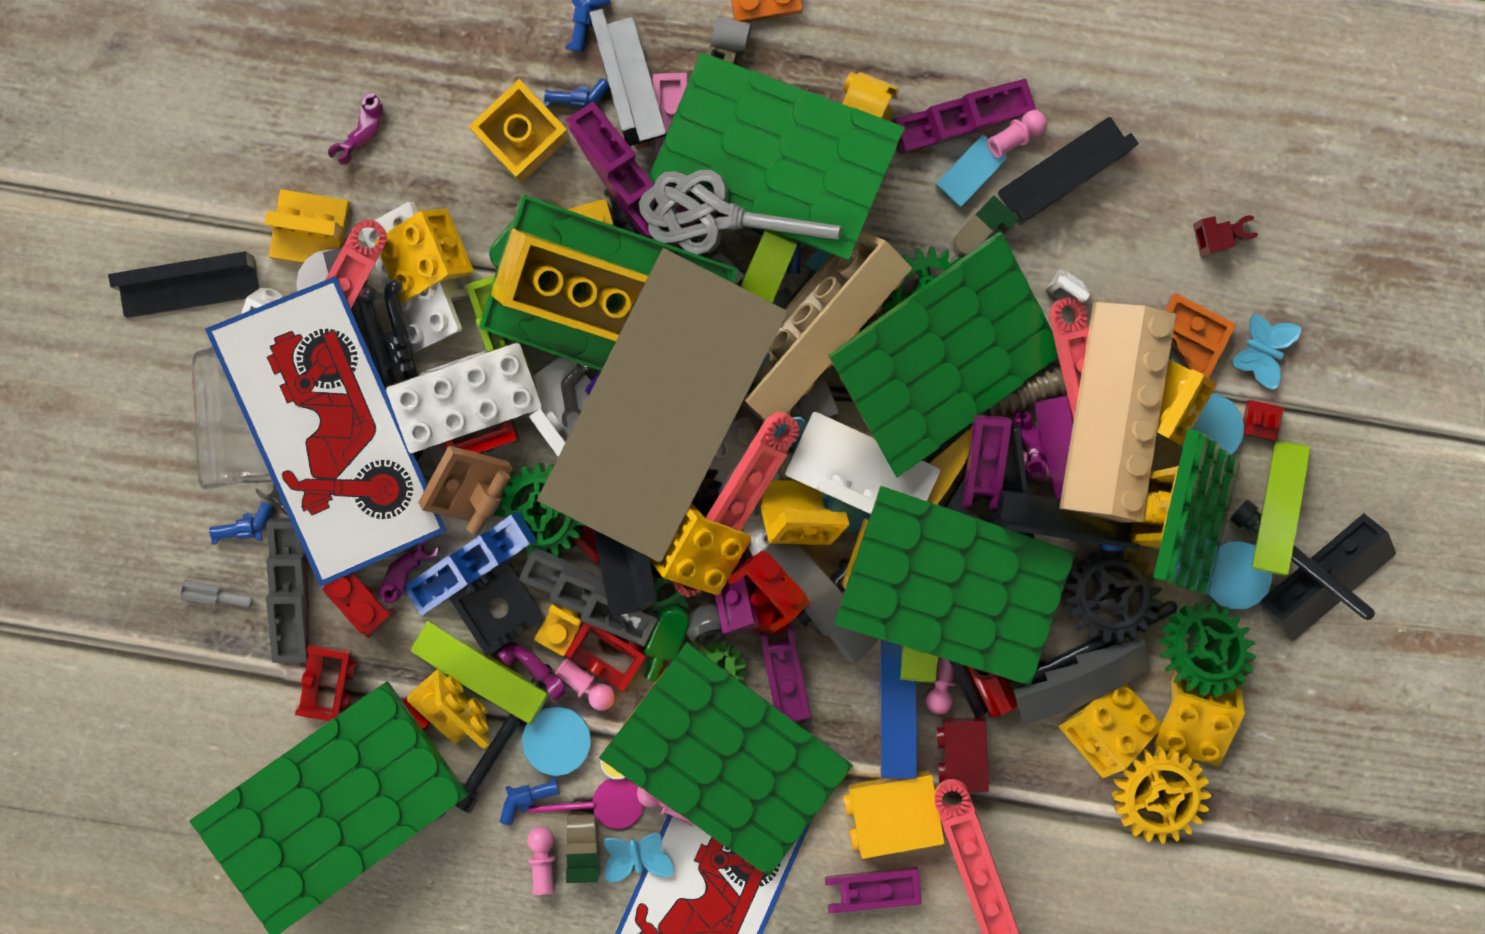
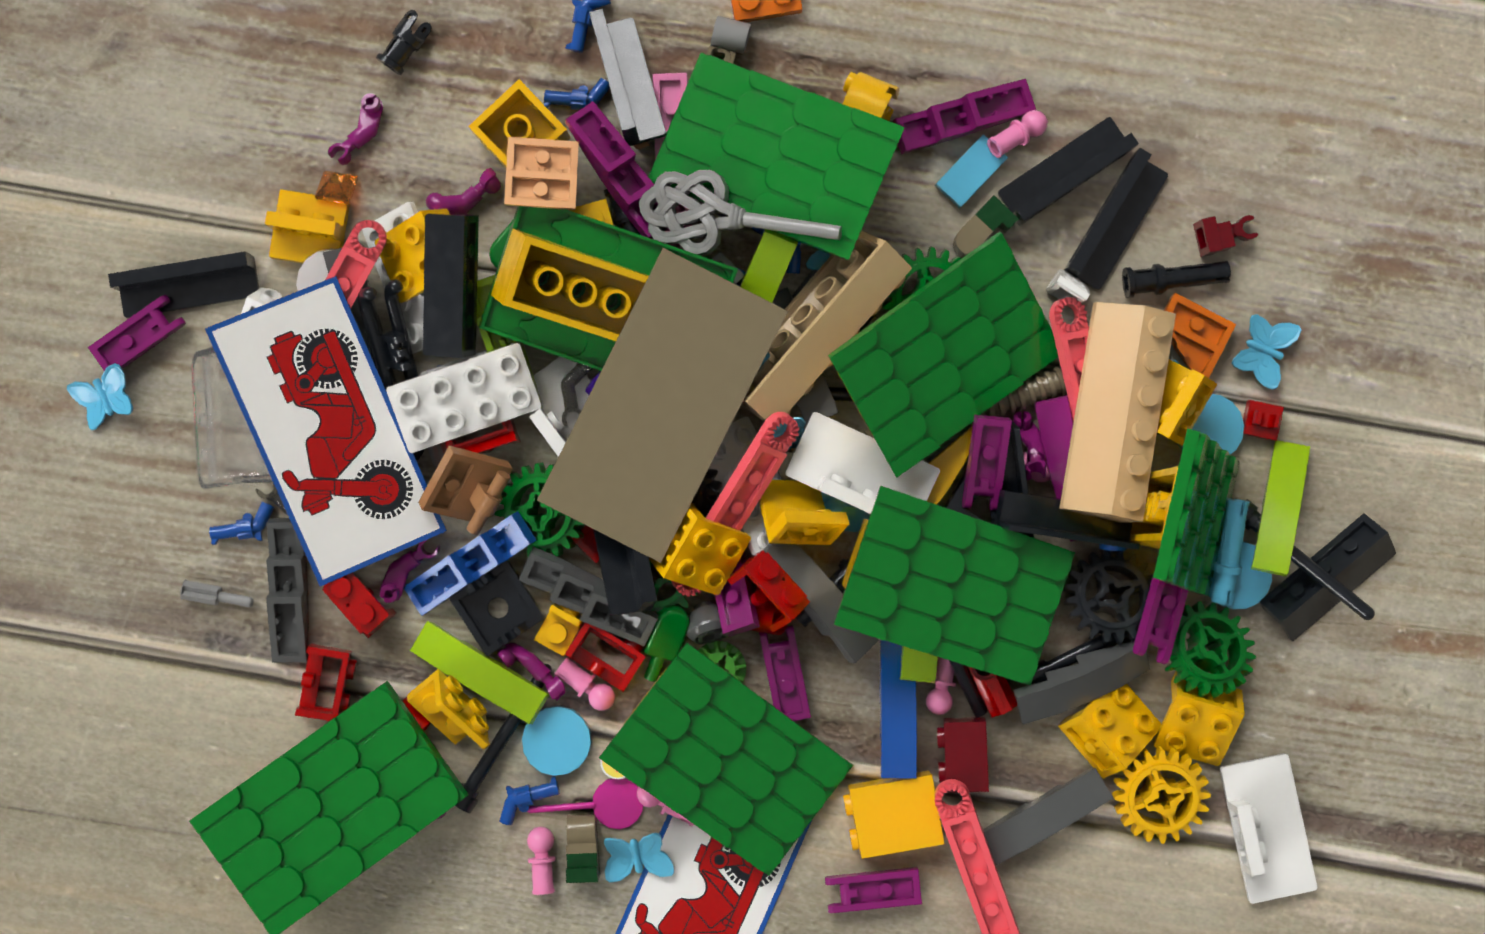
(104, 397): none -> medium azure piece
(135, 335): none -> magenta hinge
(336, 187): none -> clear orange slope
(404, 43): none -> black piece
(450, 285): none -> black panel
(467, 200): none -> magenta arm
(541, 173): none -> light nougat slope
(1046, 815): none -> dark grey slope
(1117, 220): none -> black panel
(1159, 279): none -> black pin
(1160, 619): none -> magenta hinge
(1227, 566): none -> medium azure pin
(1268, 828): none -> white bracket

